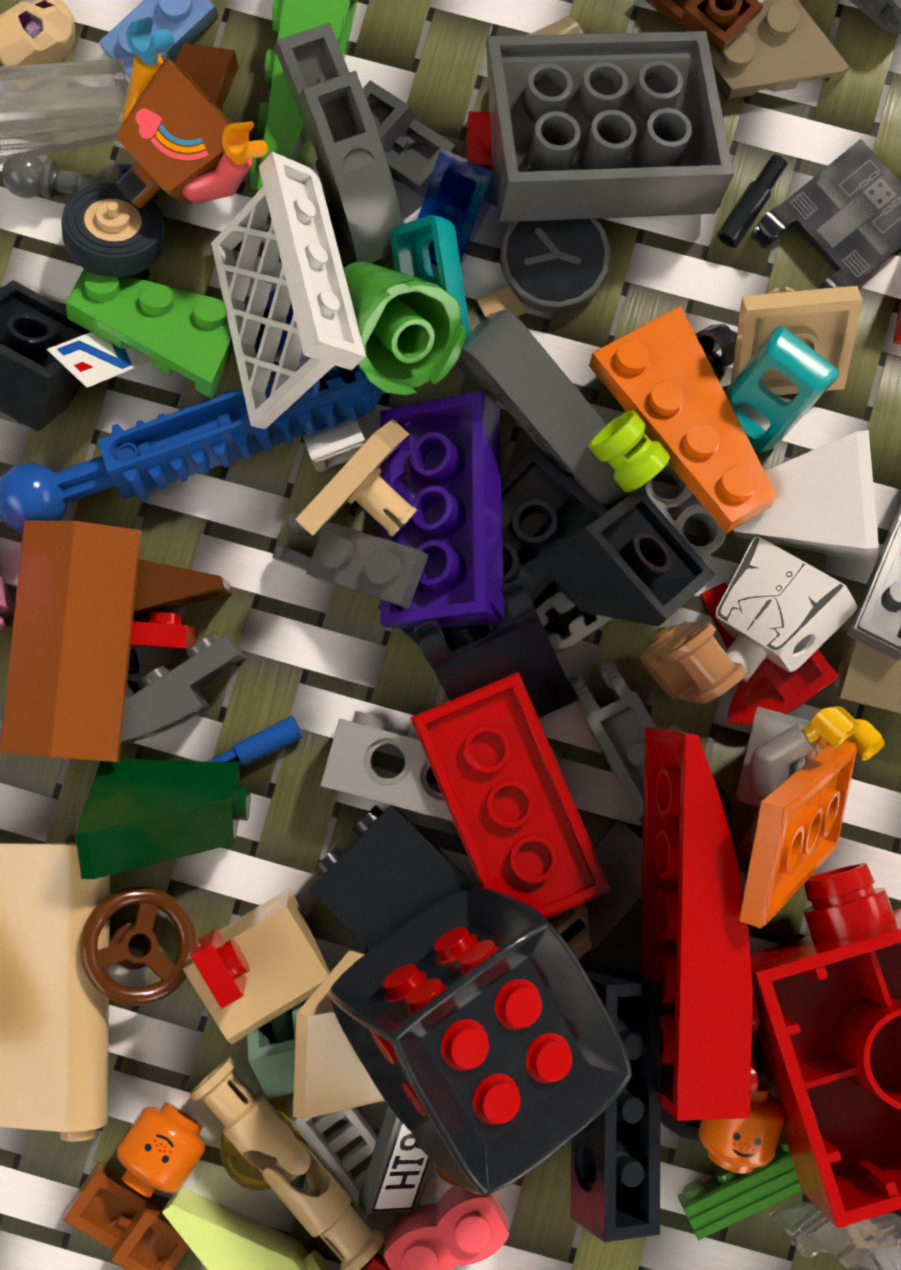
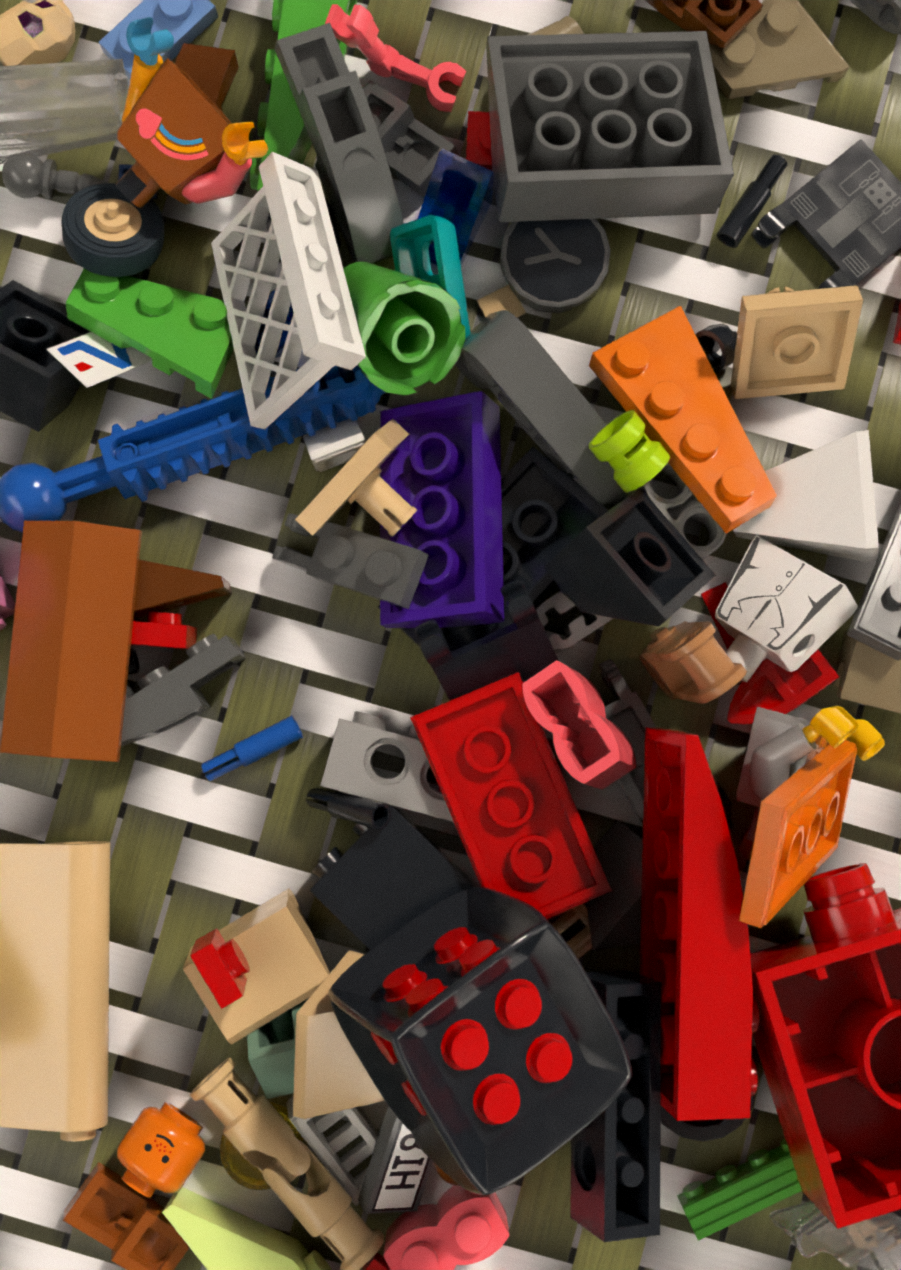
(118, 953): reddish brown piece -> none
(158, 813): dark green slope -> none
(351, 808): none -> black pin
(361, 33): none -> coral piece
(583, 738): none -> coral brick
(745, 1142): orange head -> none
(800, 365): teal piece -> none

